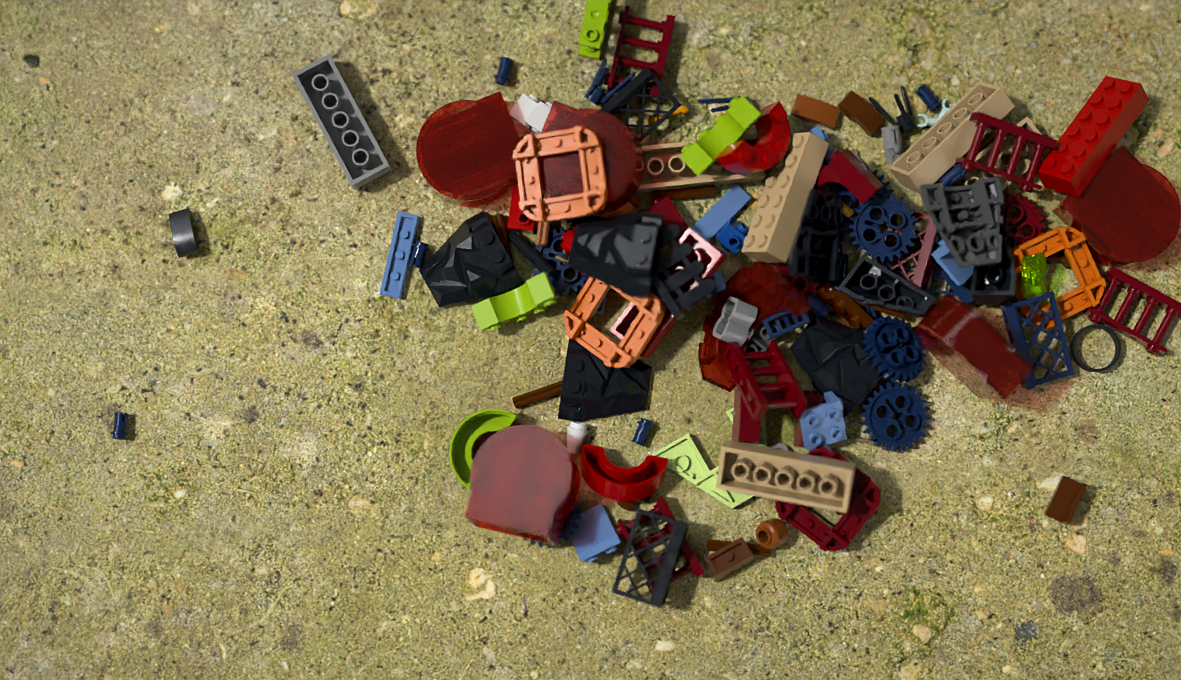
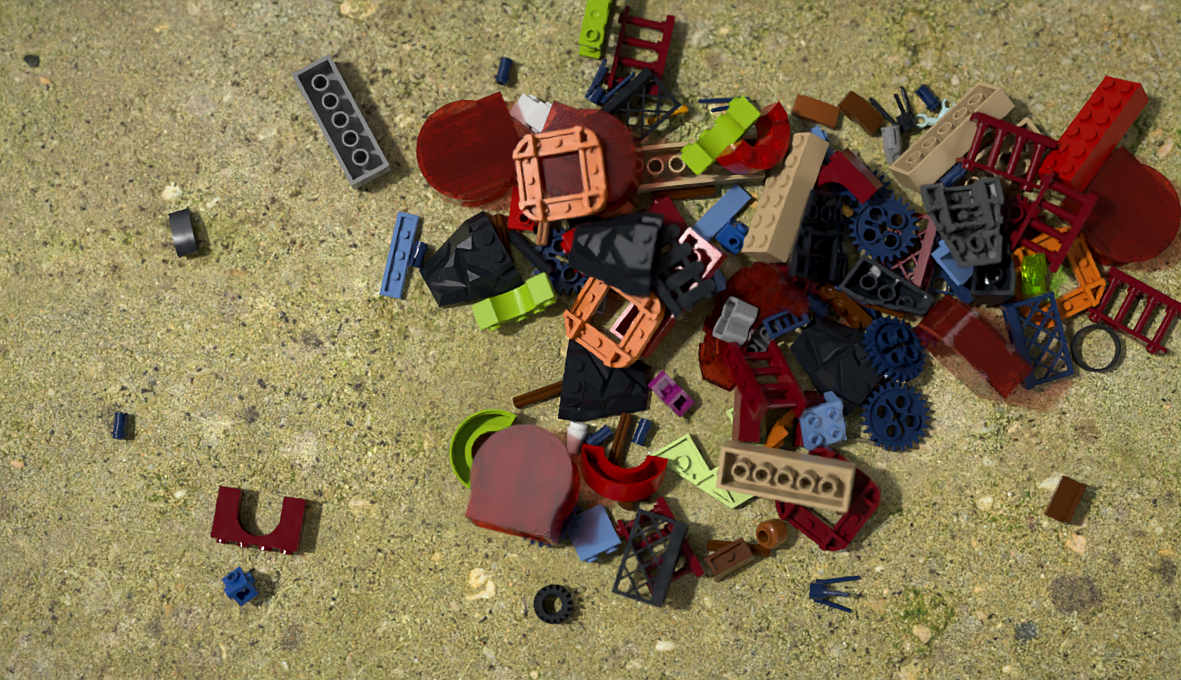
(229, 527): none -> dark red arch
(240, 586): none -> blue brick
(552, 590): none -> black tyre
(600, 436): none -> dark blue pin
(620, 438): none -> reddish brown axle
(670, 394): none -> magenta brick
(778, 431): none -> orange slope
(819, 590): none -> dark blue plant
(1065, 239): none -> dark red fence

